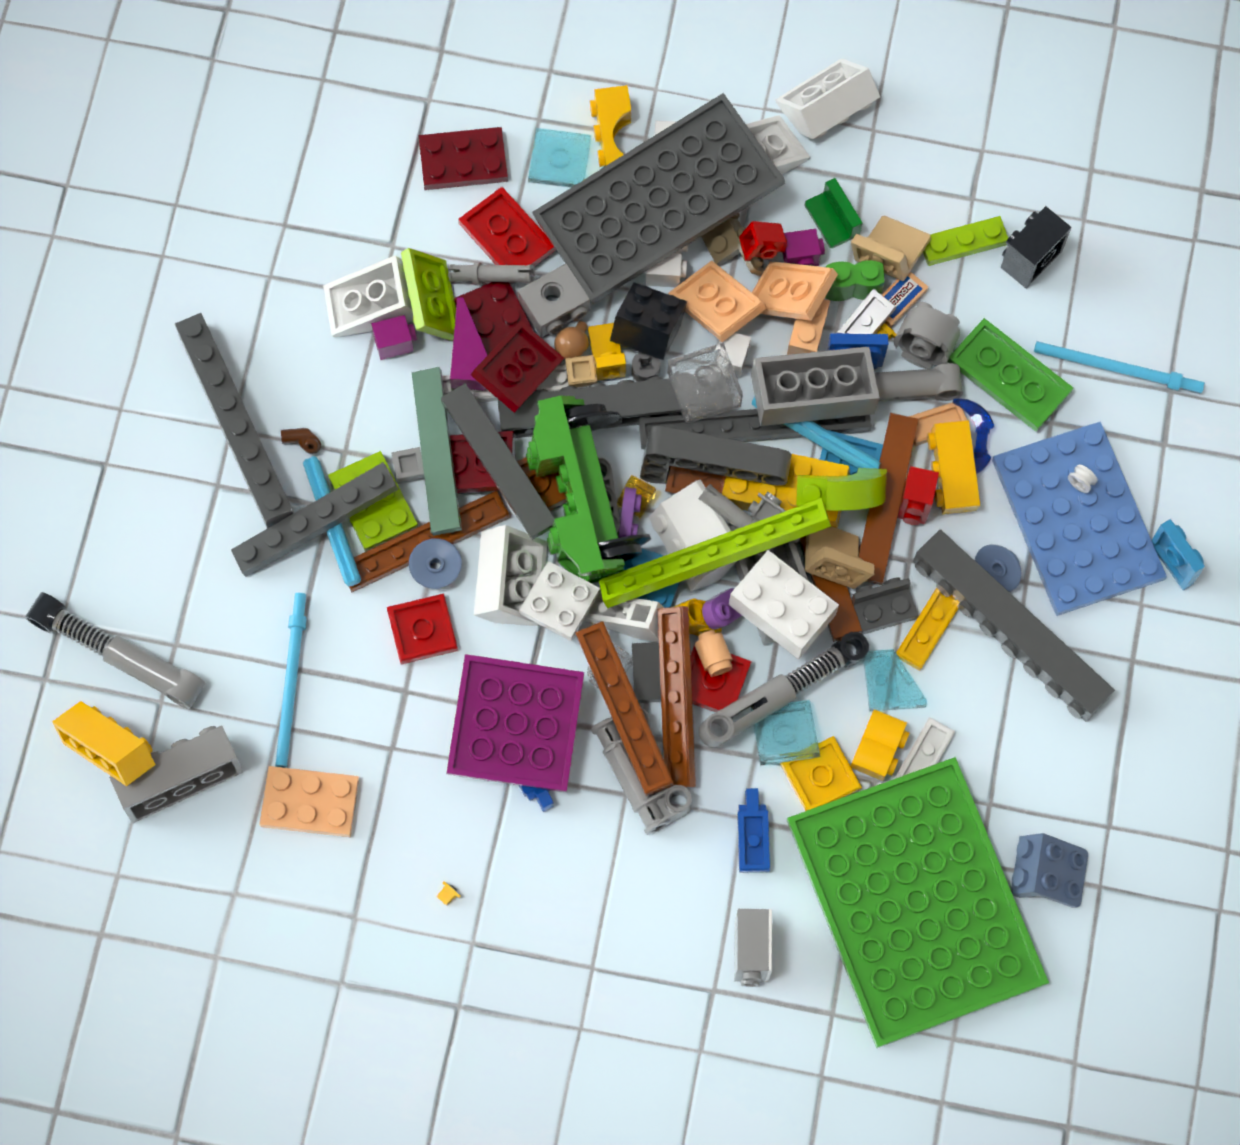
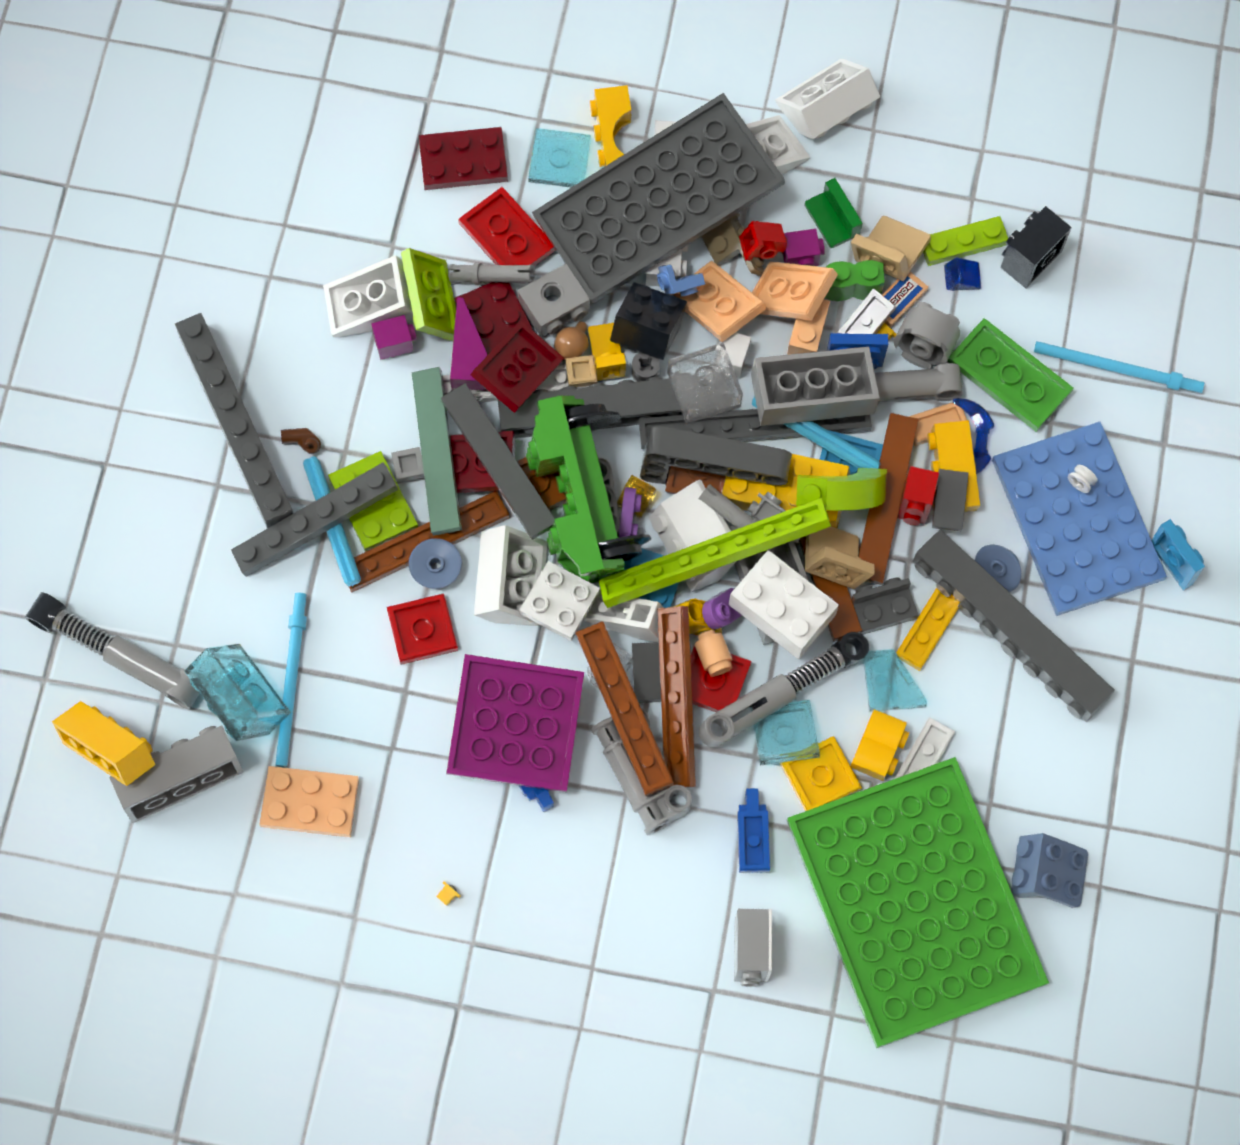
(237, 692): none -> clear light blue brick
(685, 285): none -> medium blue bracket
(950, 500): none -> dark grey tile
(962, 275): none -> clear blue slope

